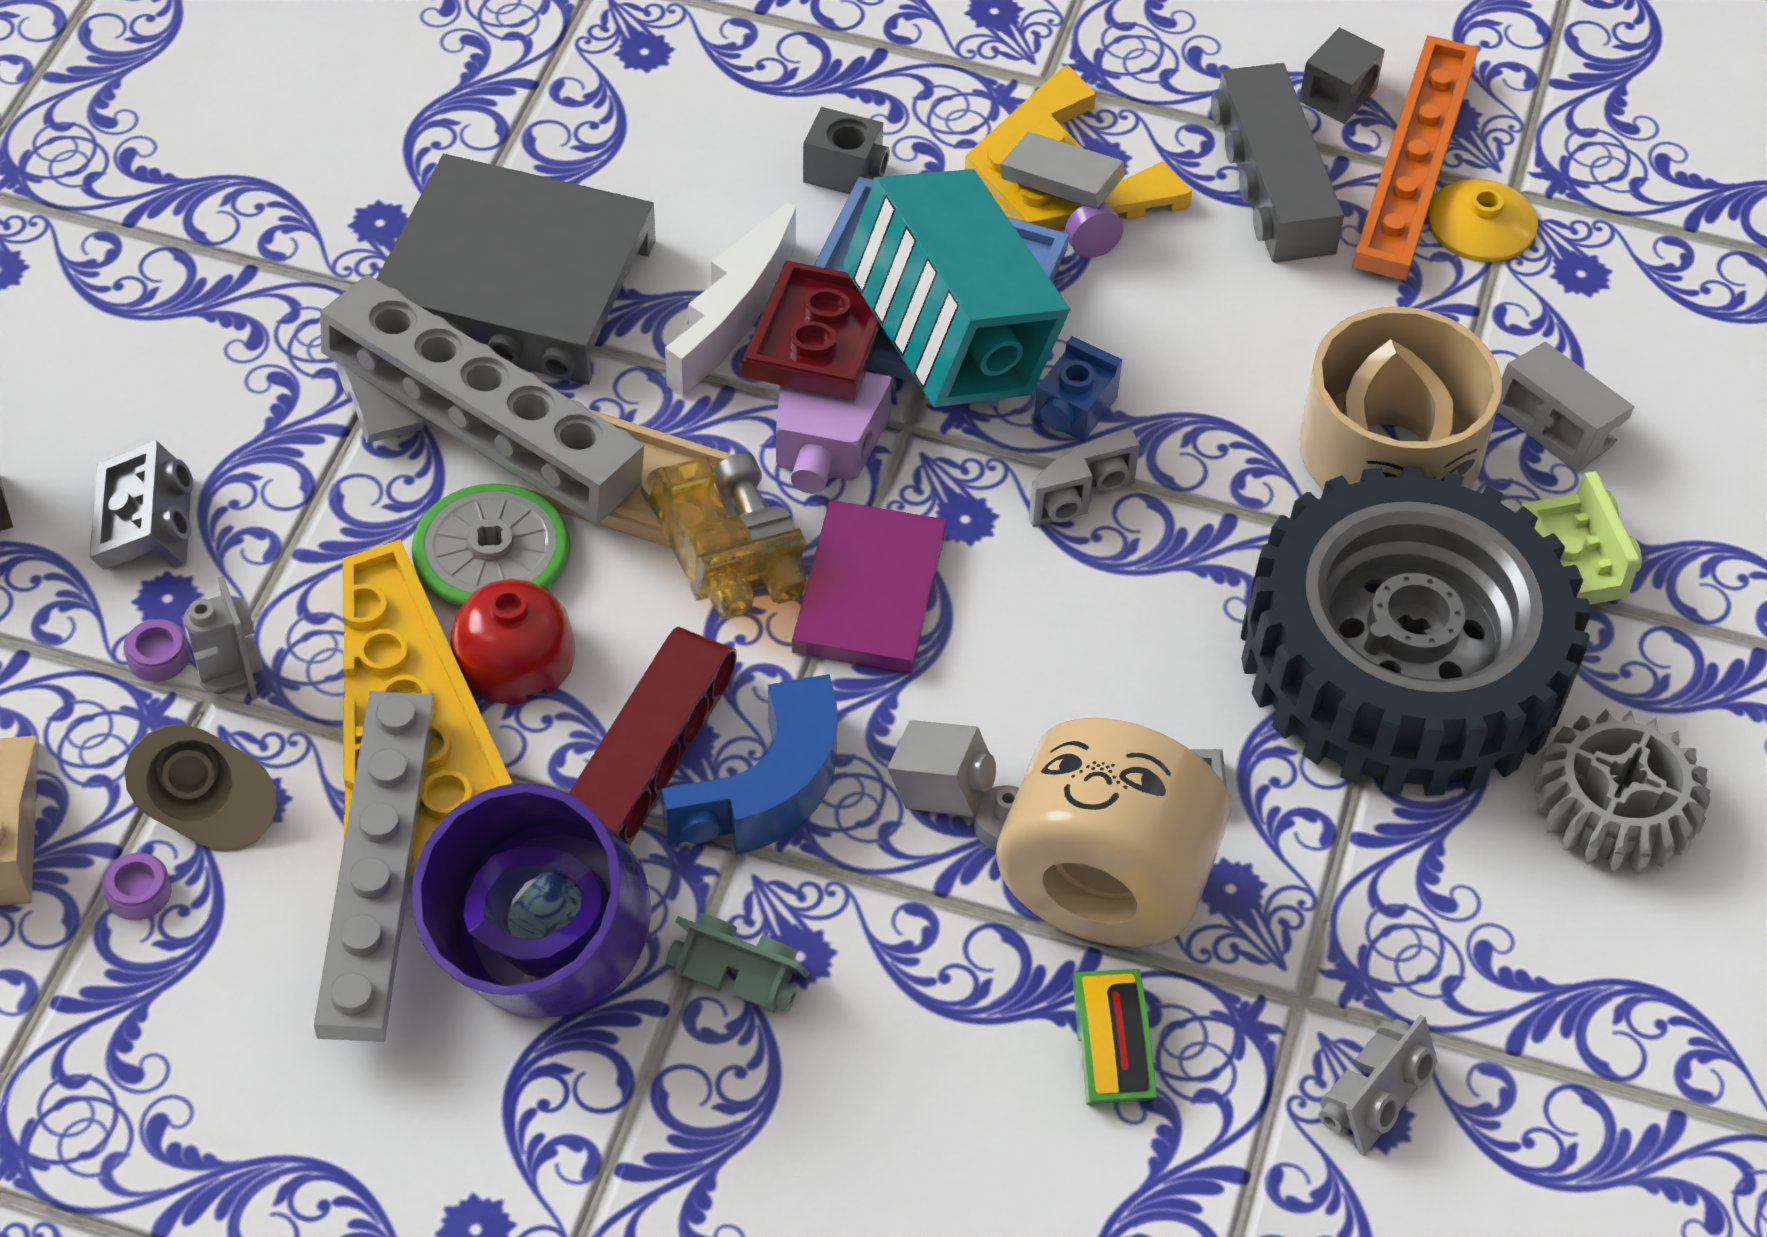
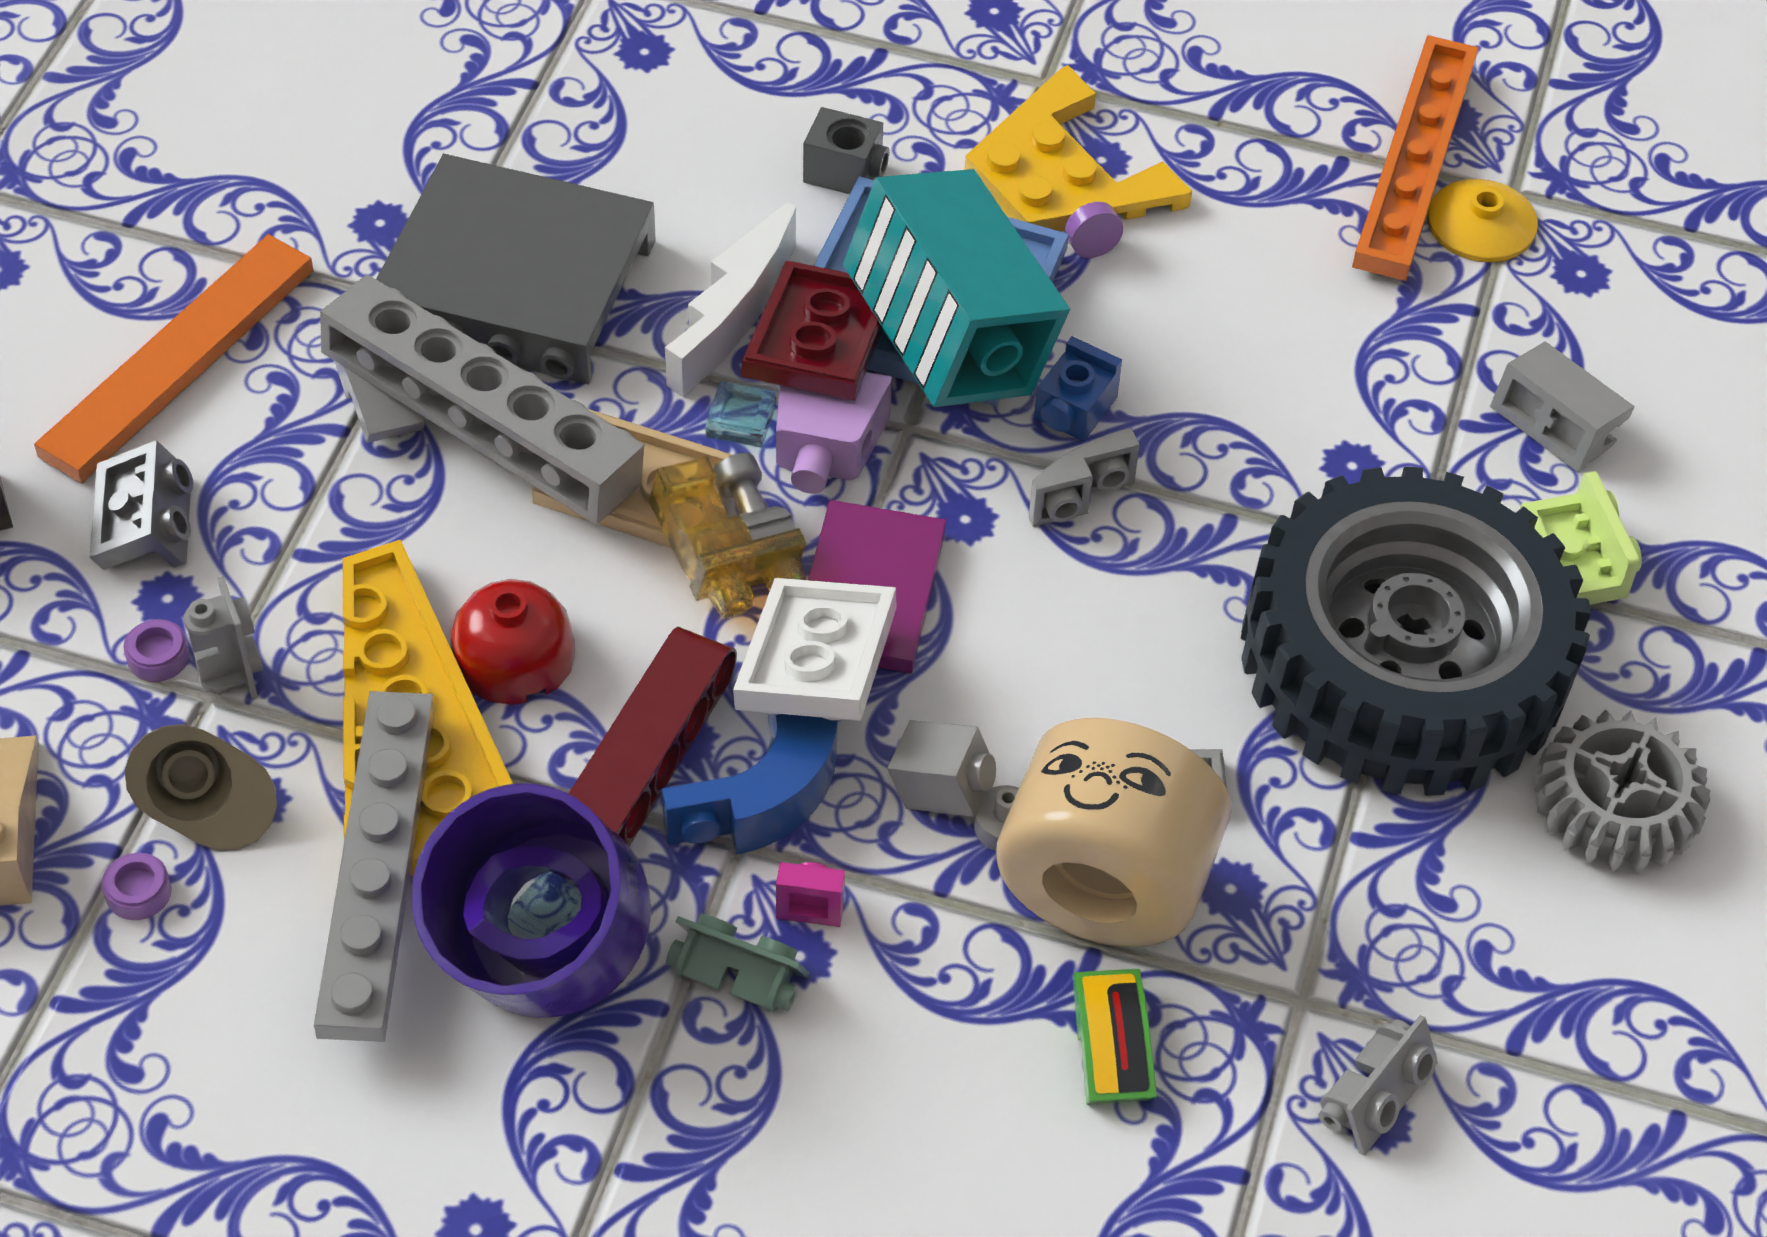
(173, 358): none -> orange tile
(489, 537): light grey wheel -> none
(741, 414): none -> clear light blue tile
(810, 893): none -> dark pink plate
(816, 649): none -> white plate
(1062, 169): light grey tile -> none
(1277, 163): dark grey brick -> none
(1341, 75): dark grey brick -> none
(1403, 372): tan piece -> none

